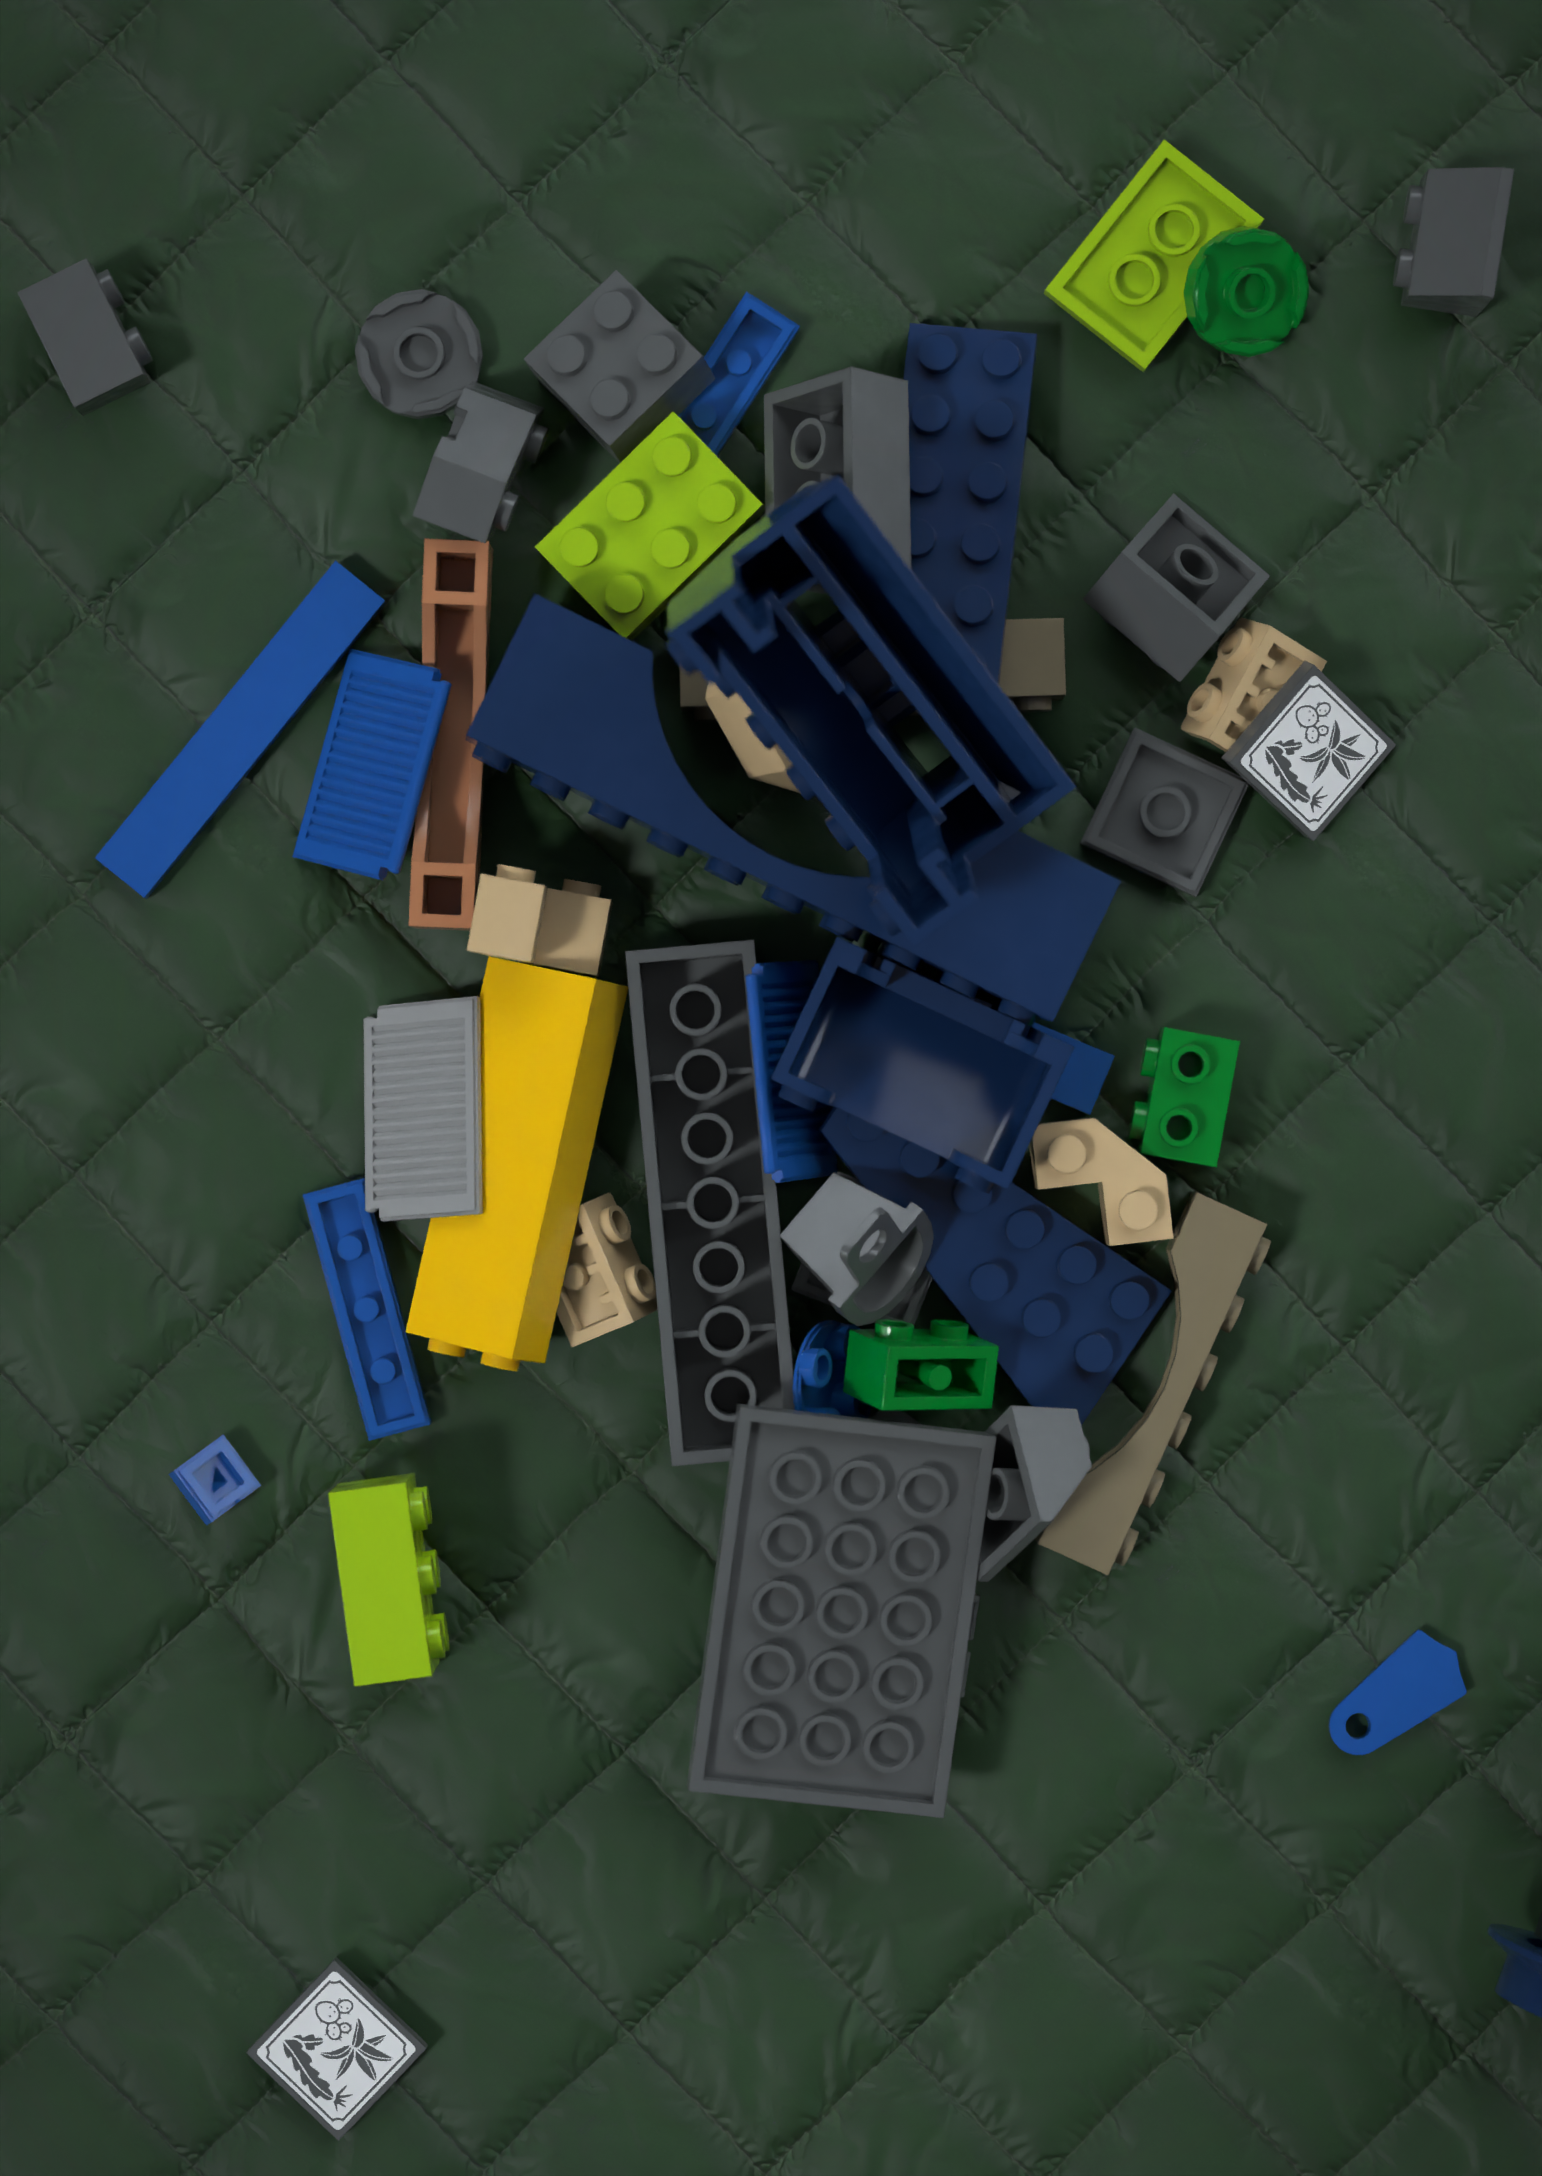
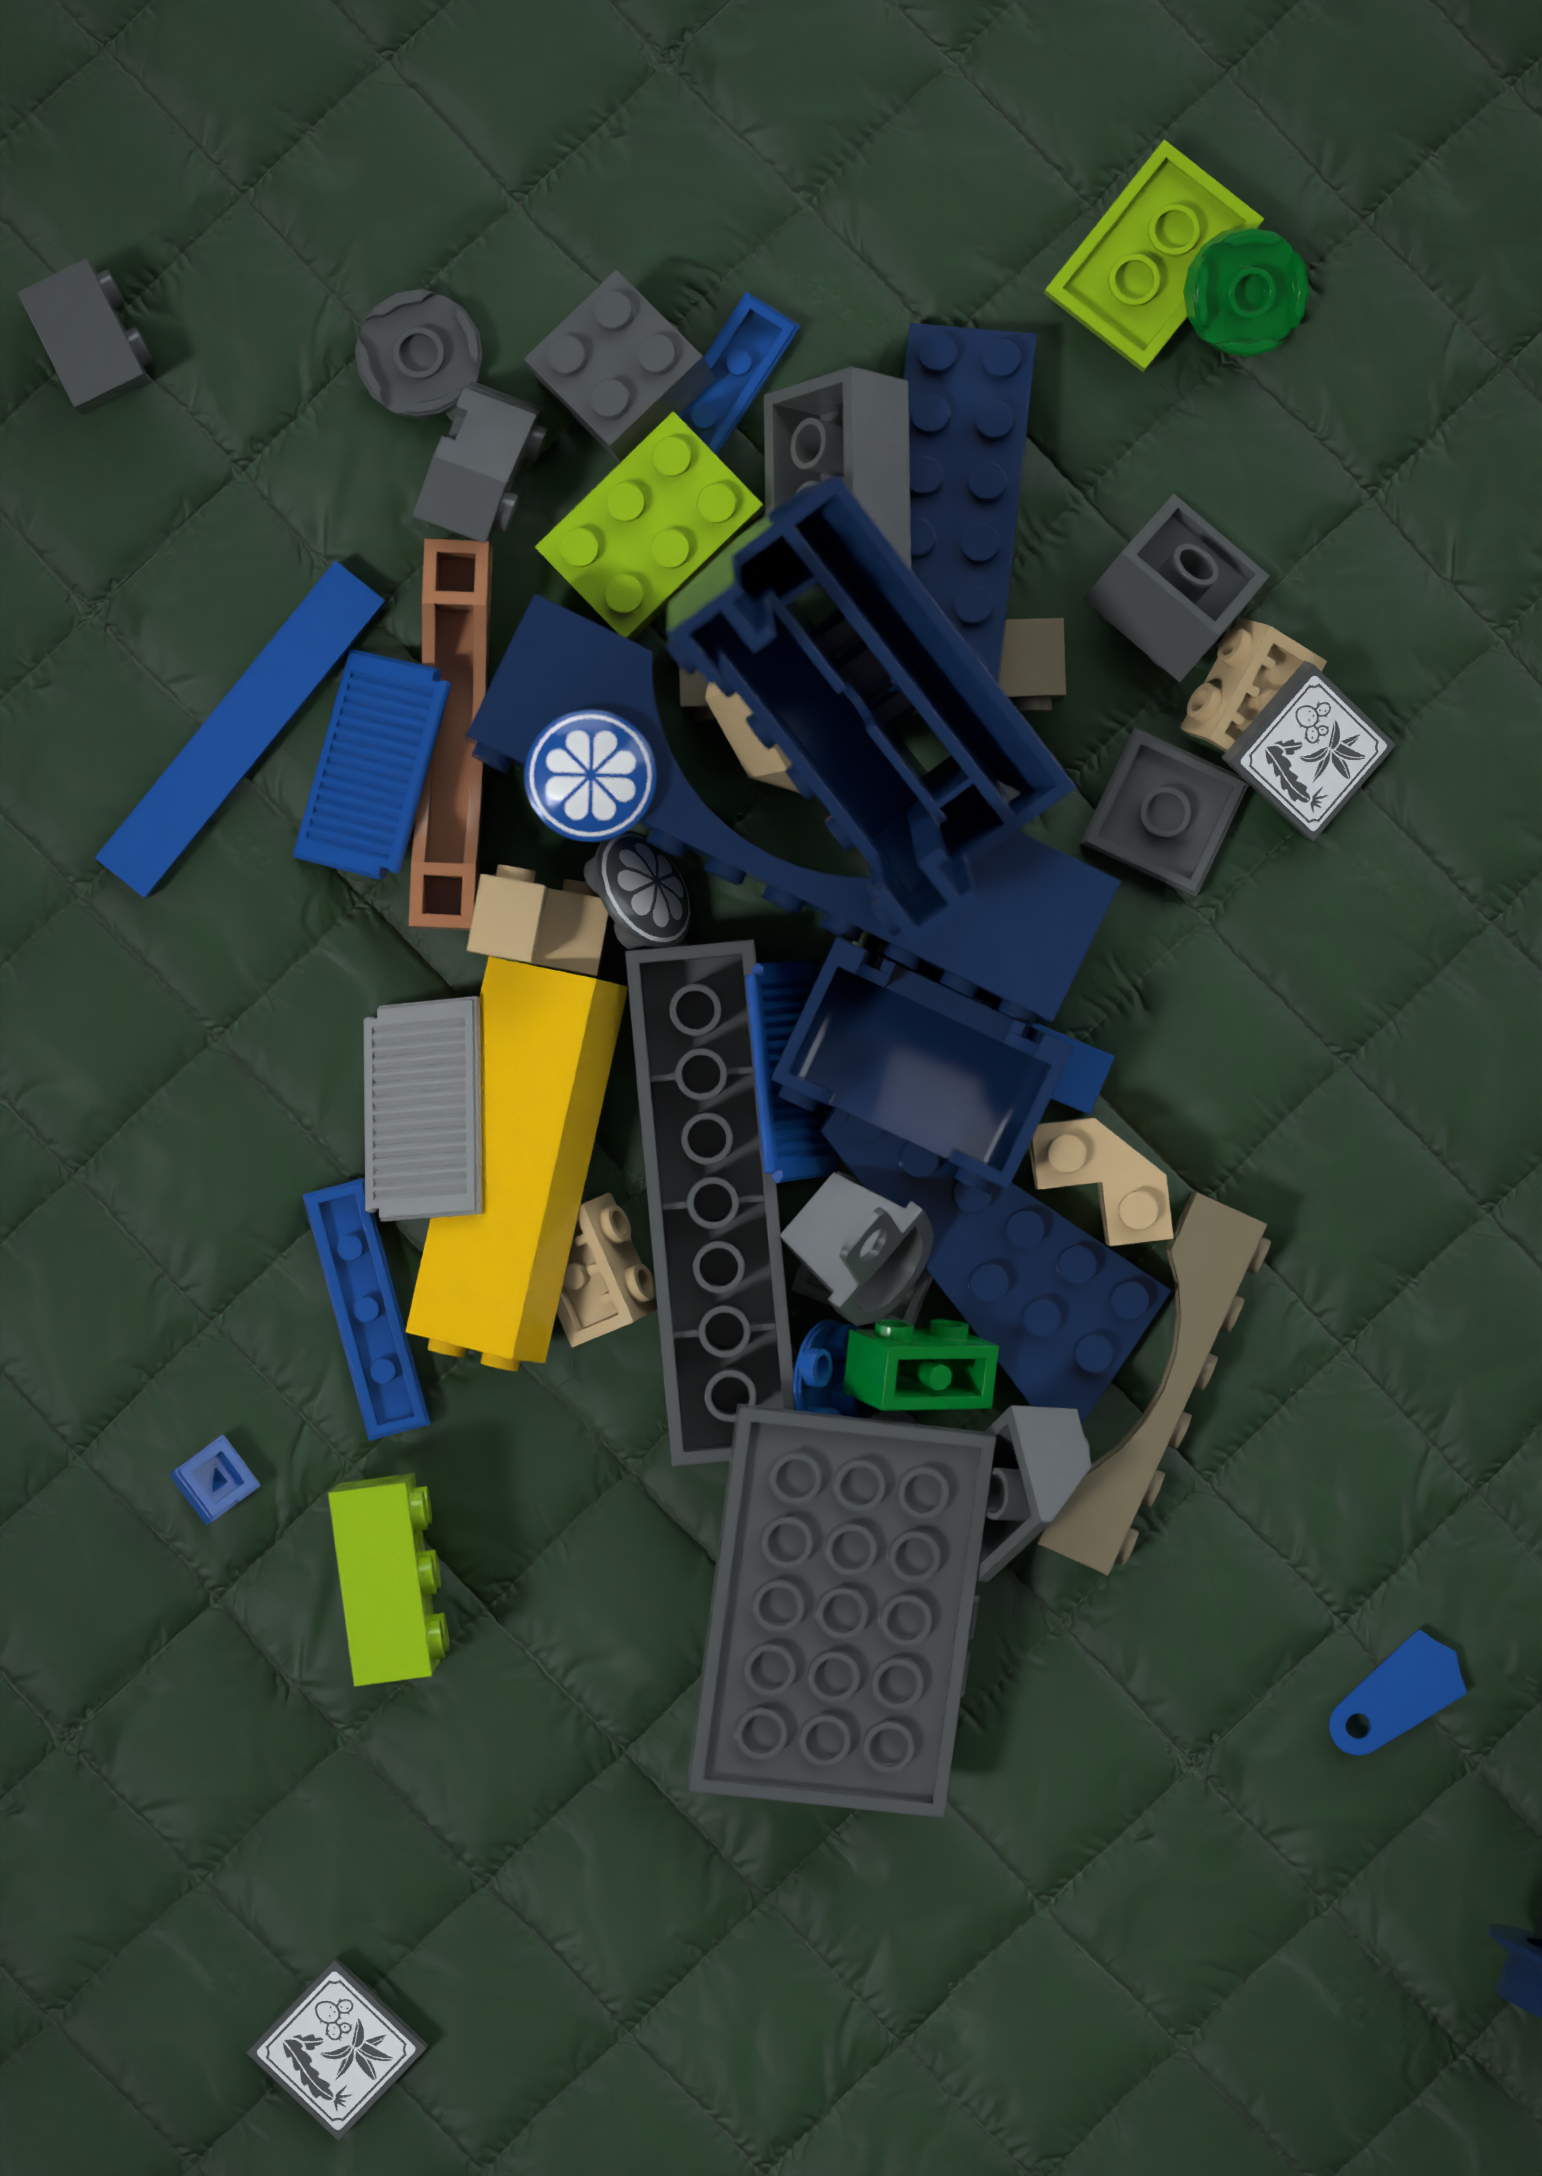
(590, 775): none -> dish
(640, 891): none -> dish
(1185, 1096): green brick -> none
(1454, 239): dark grey slope -> none

